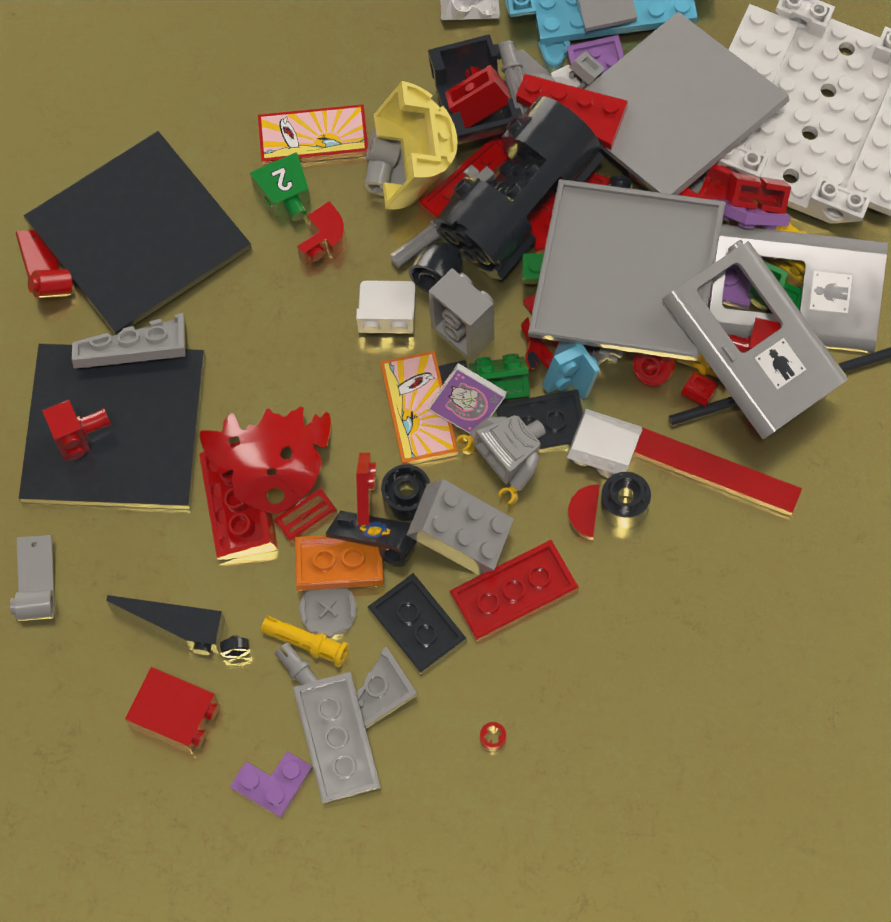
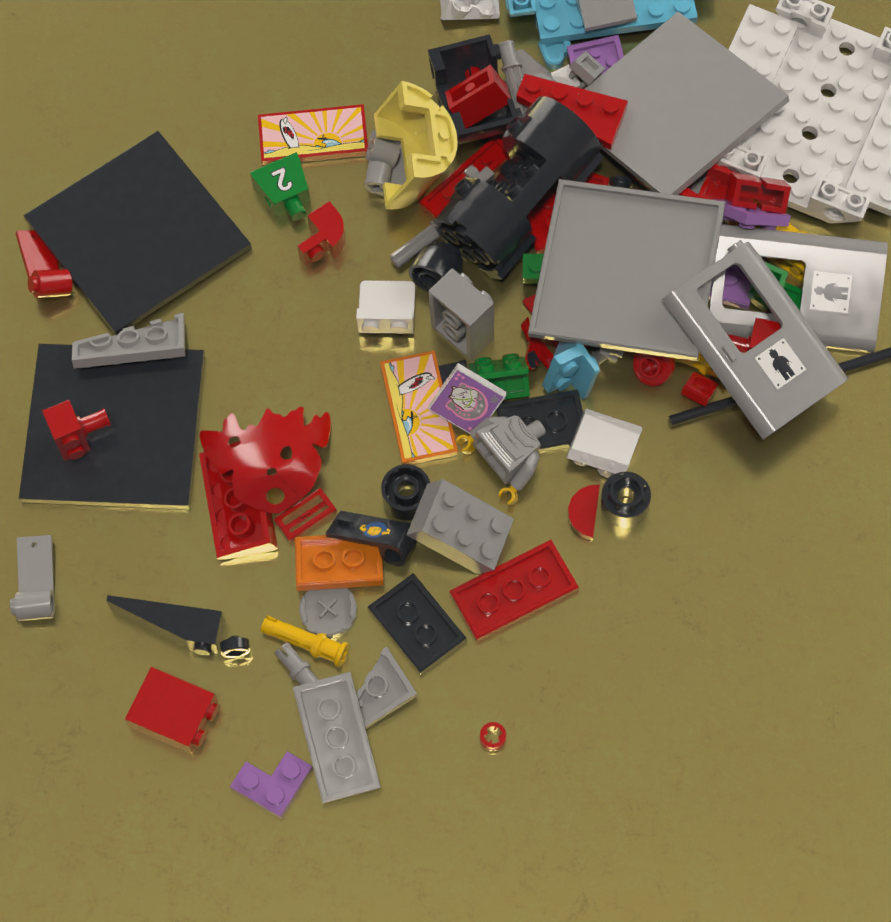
(365, 483): red wing -> none
(717, 472): red tile -> none

